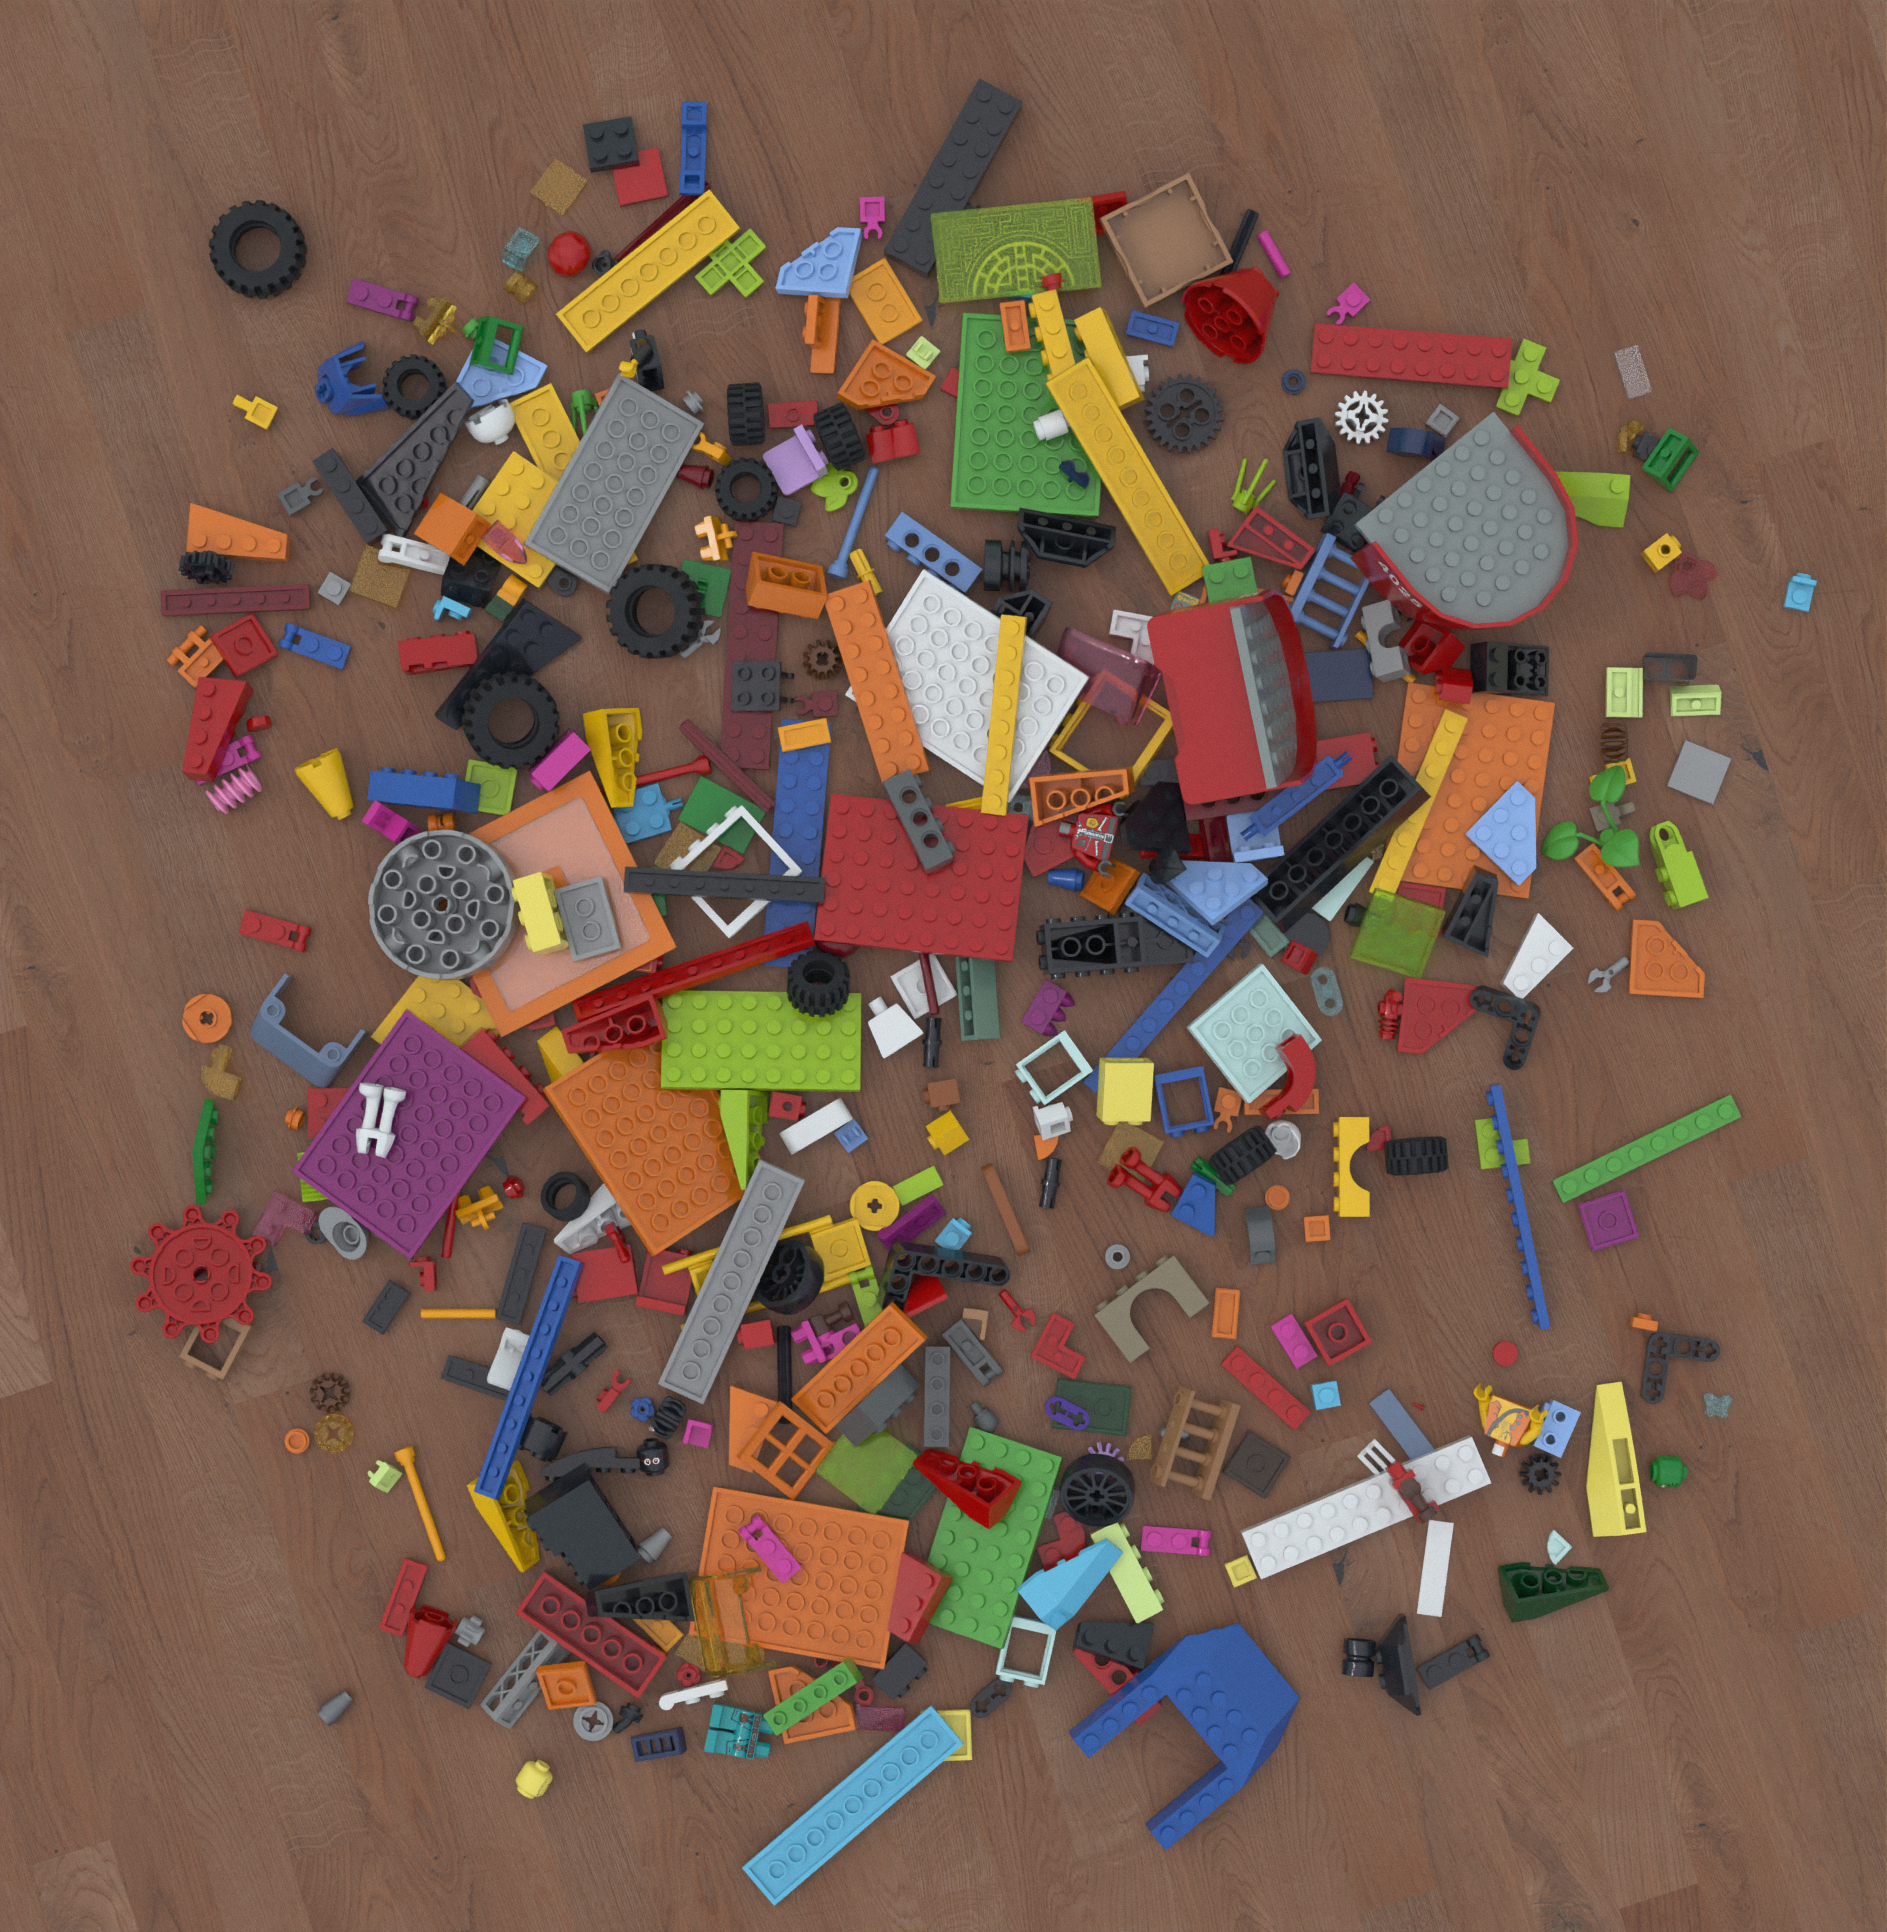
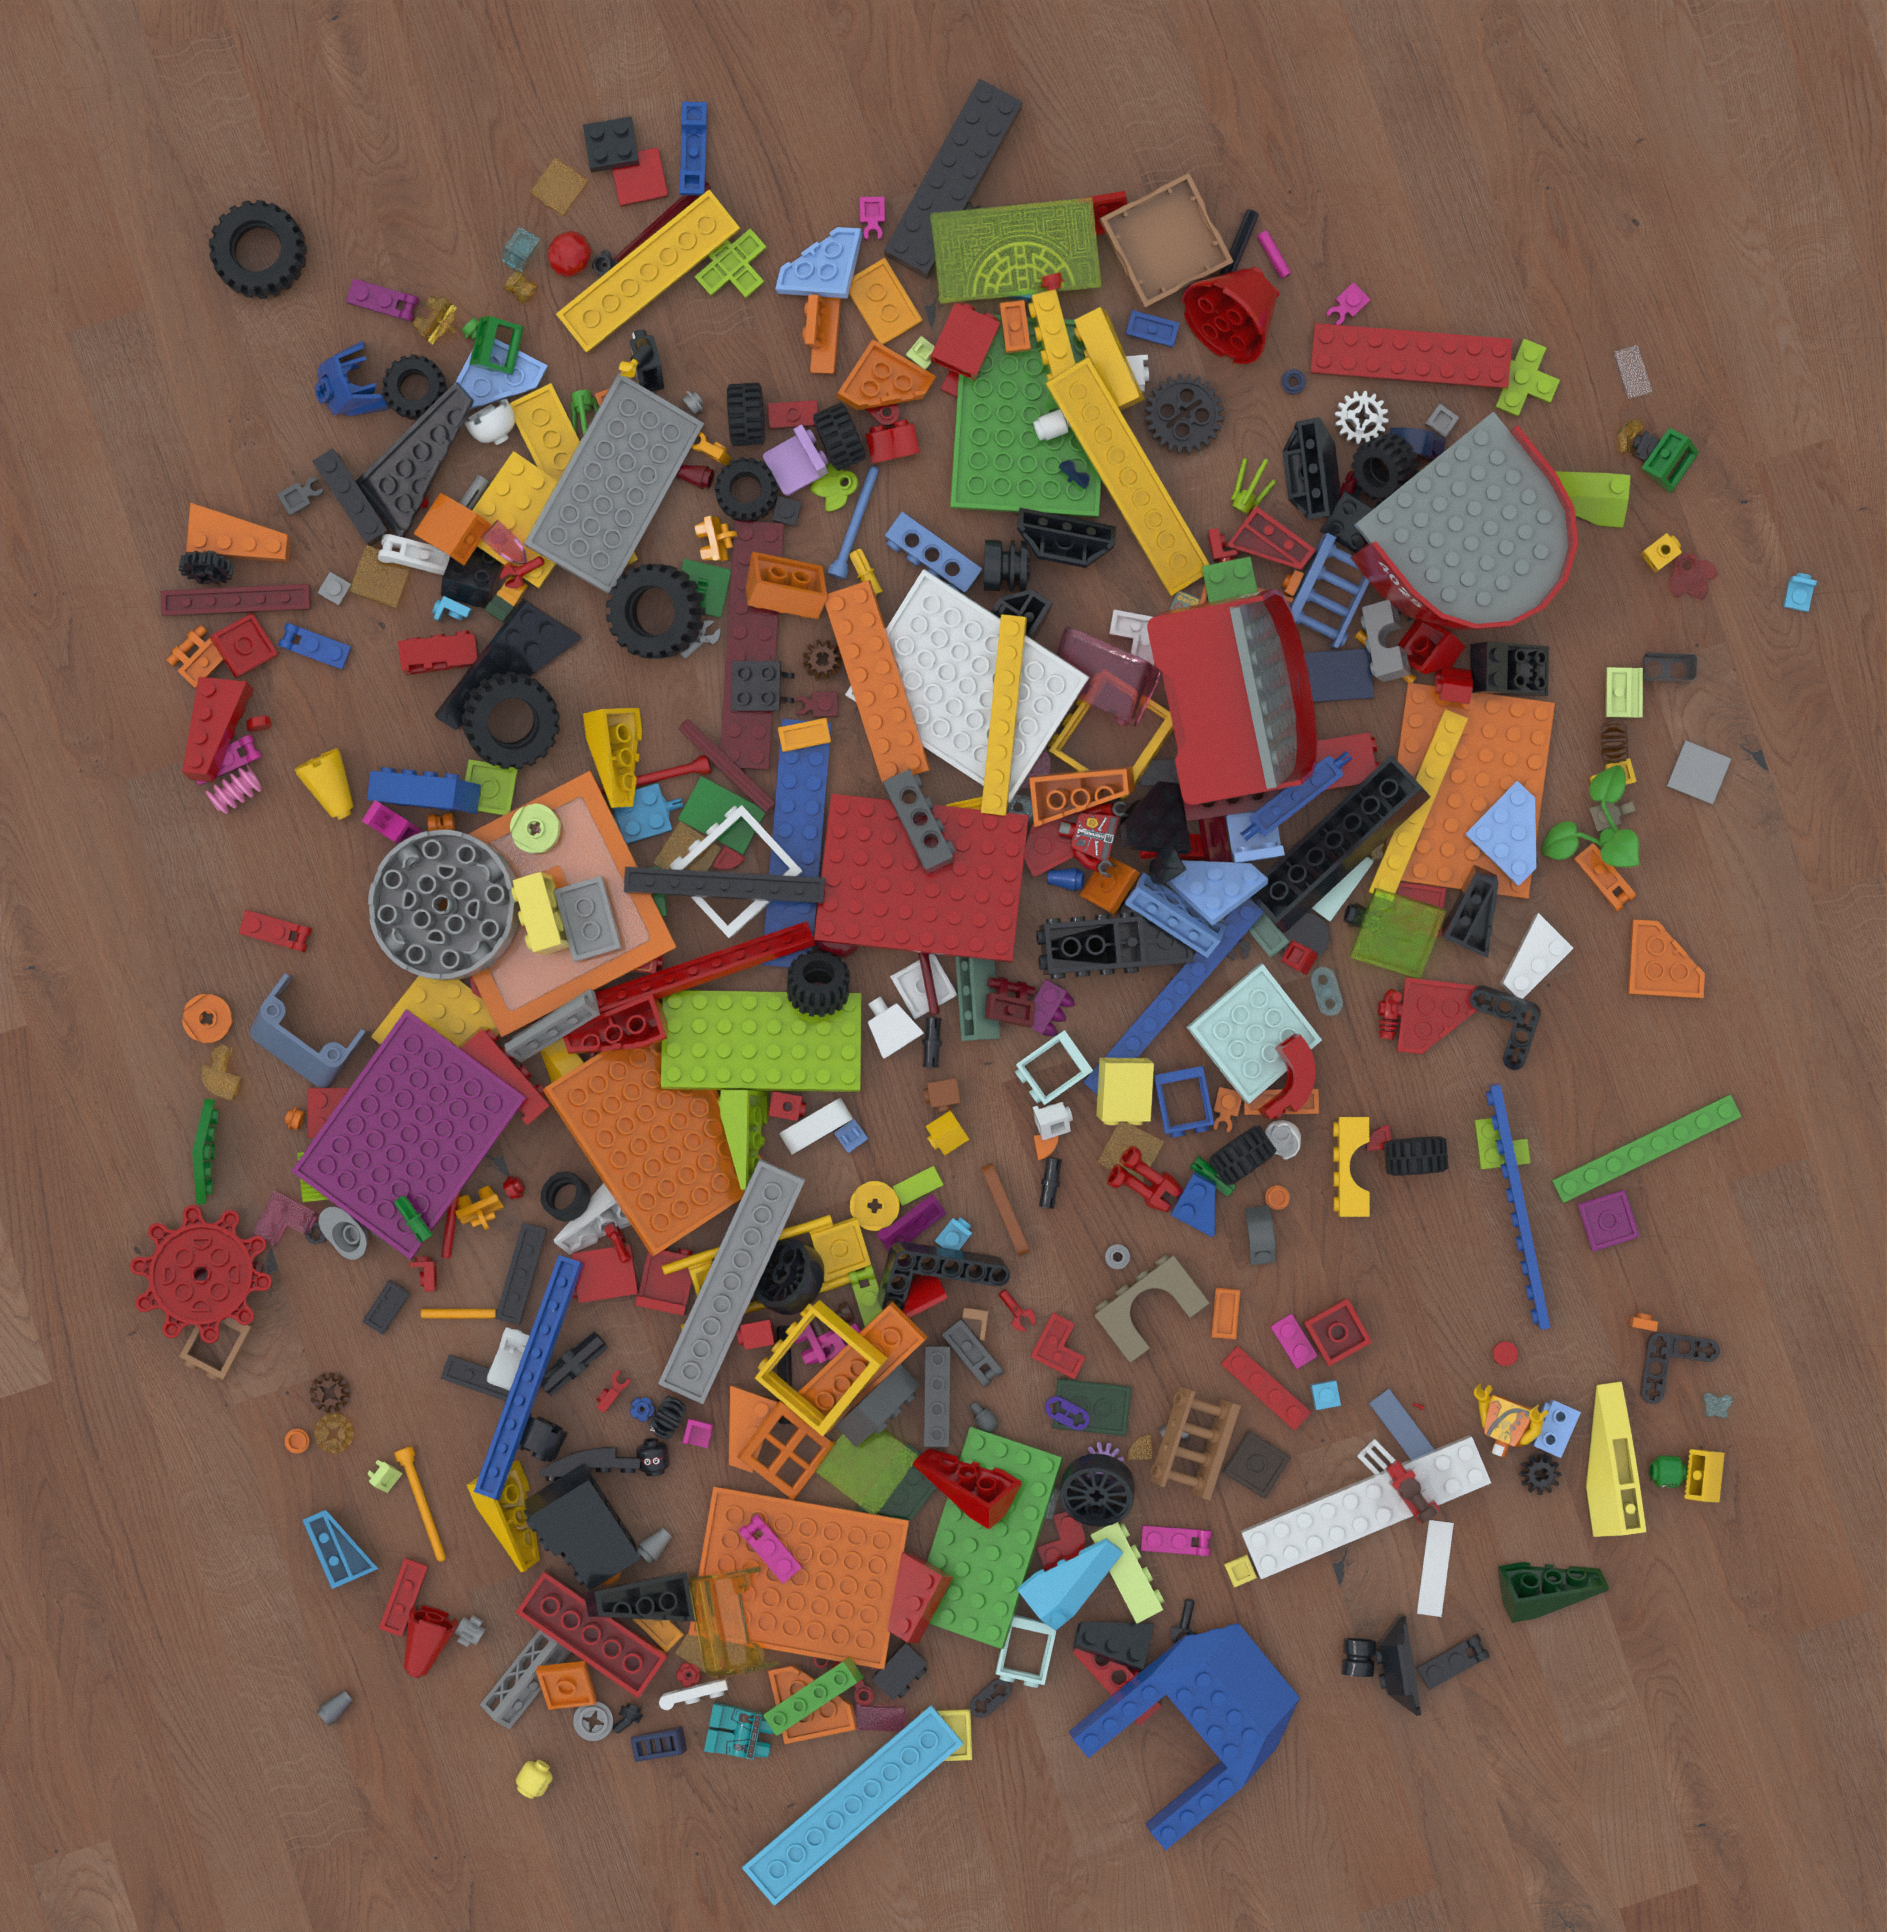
(258, 411): yellow plate -> none
(336, 1551): none -> dark azure wedge
(383, 1134): white piece -> none
(413, 1219): none -> green axle
(458, 1675): black plate -> none
(520, 571): none -> red bar
(541, 841): none -> yellowish green plate
(553, 1026): none -> light grey fence
(557, 576): black plate -> none
(559, 761): dark pink brick -> none
(792, 1398): none -> yellow window
(965, 340): none -> red brick
(1010, 1009): none -> dark red plate
(1185, 1621): none -> black bar
(1316, 1228): orange plate -> none
(1369, 467): none -> black tyre
(1557, 1547): light aqua tile -> none
(1607, 974): light grey bar -> none
(1676, 868): lime brick -> none
(1695, 700): yellowish green slope -> none
(1704, 1475): none -> yellow brick

